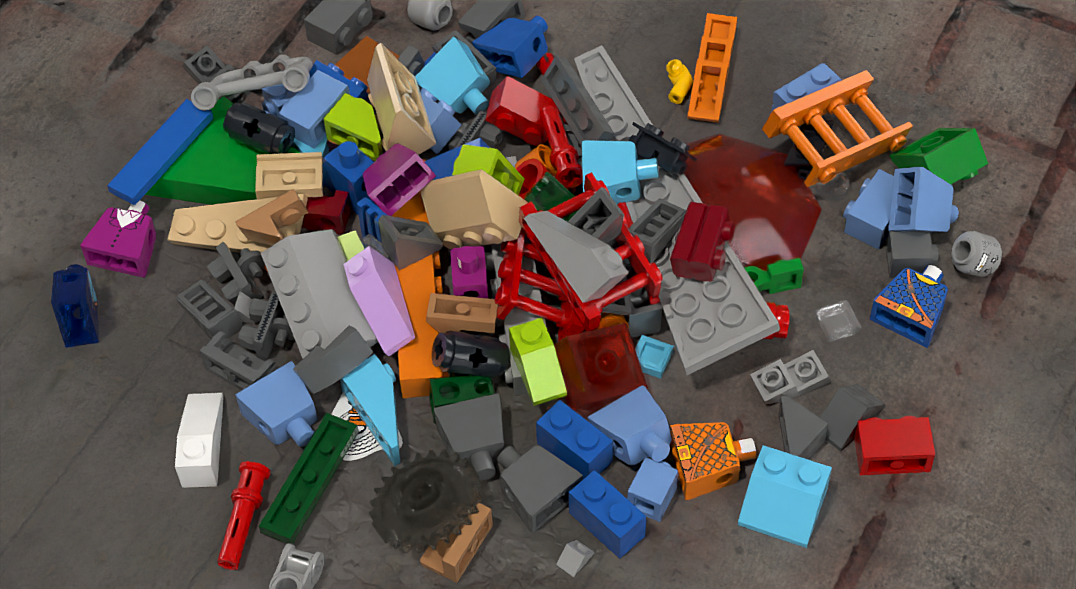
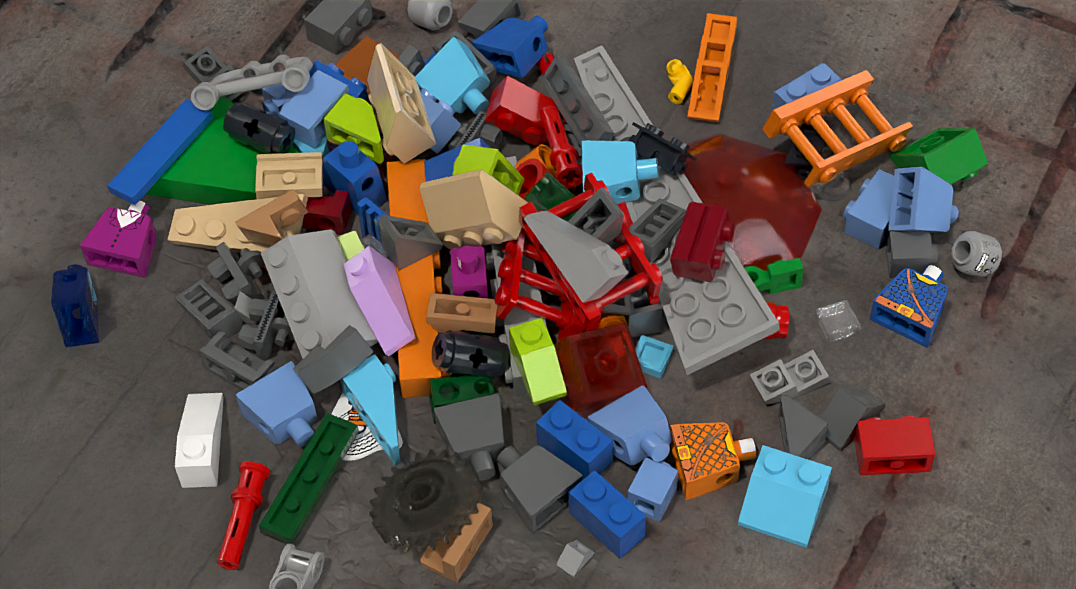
(396, 178): magenta torso -> none

